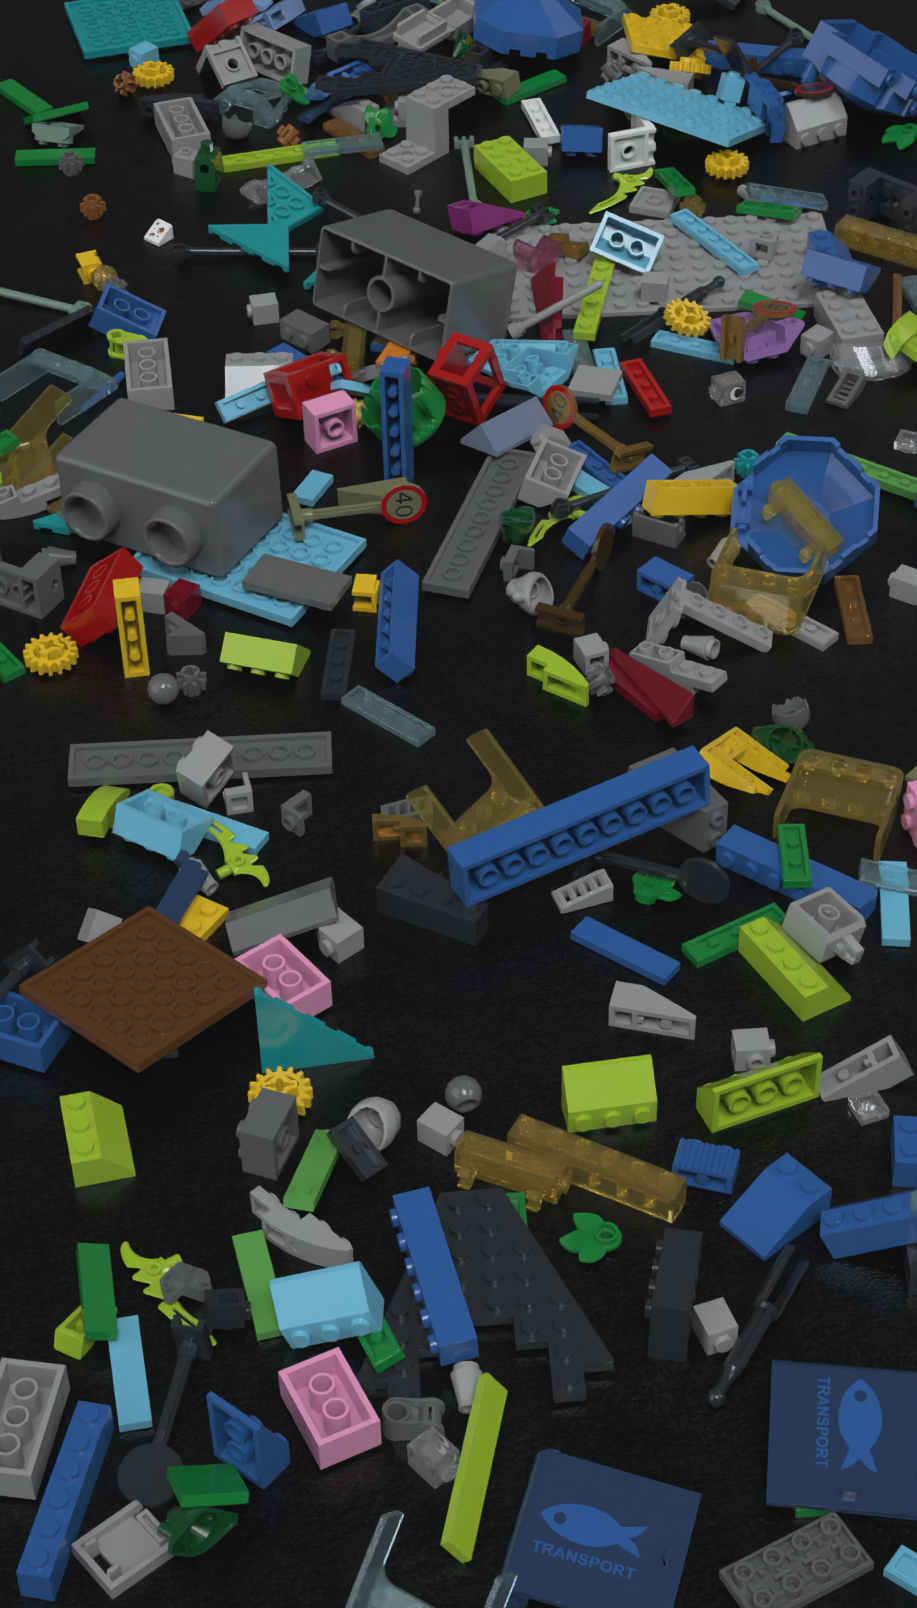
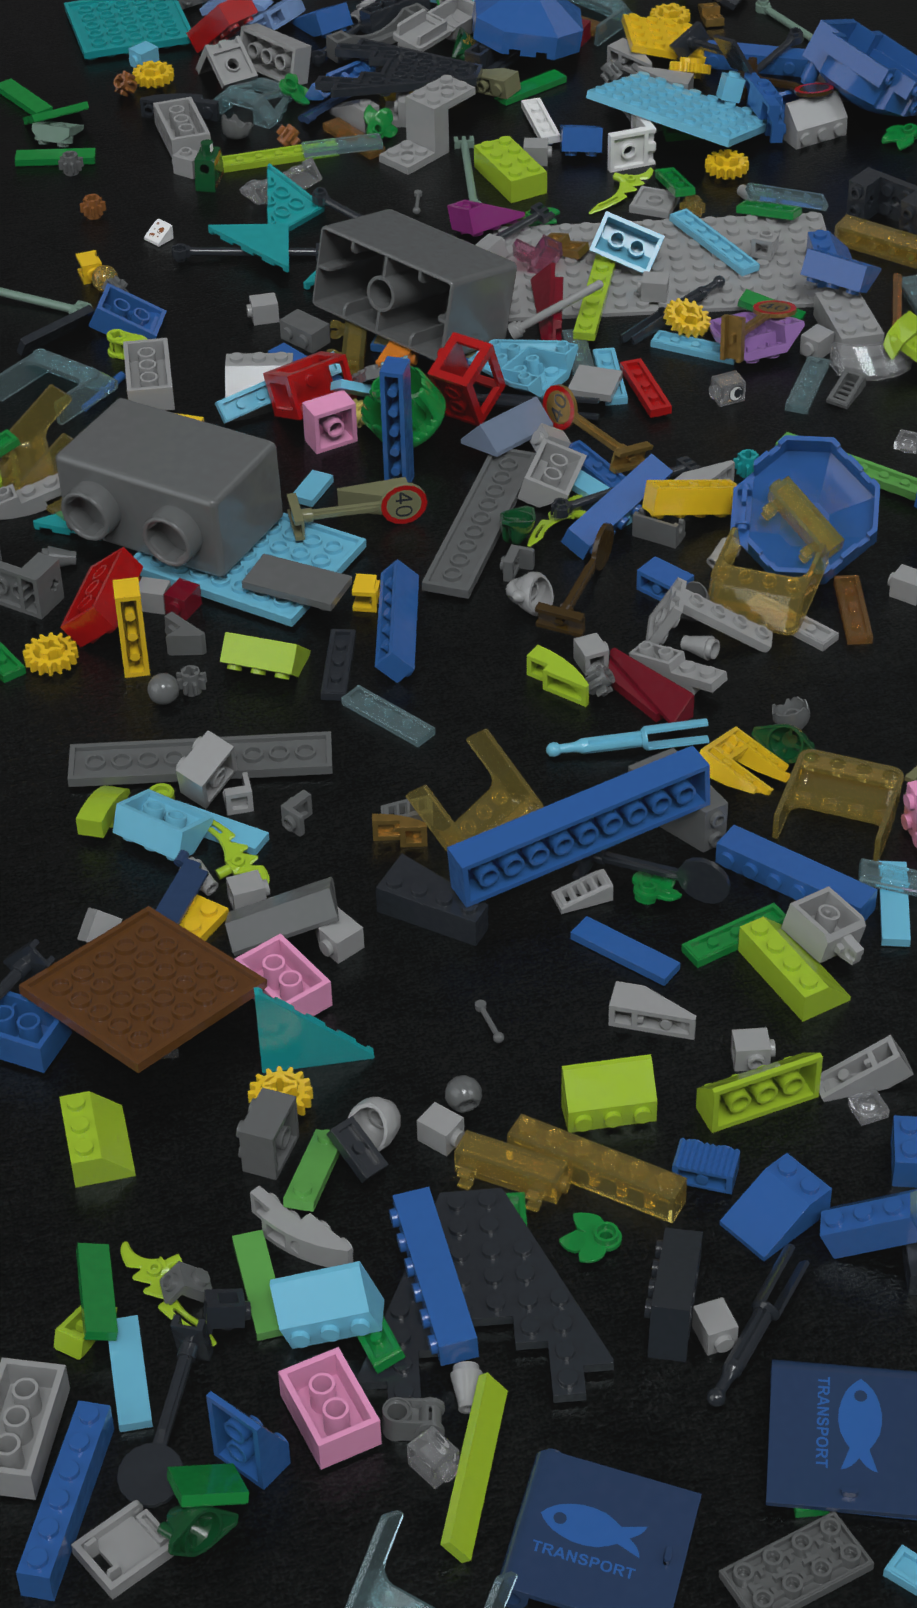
(246, 889): none -> light grey brick
(480, 1006): none -> dark grey hinge
(631, 739): none -> medium azure piece
(711, 14): none -> pearl gold slope
(794, 856): green tile -> none

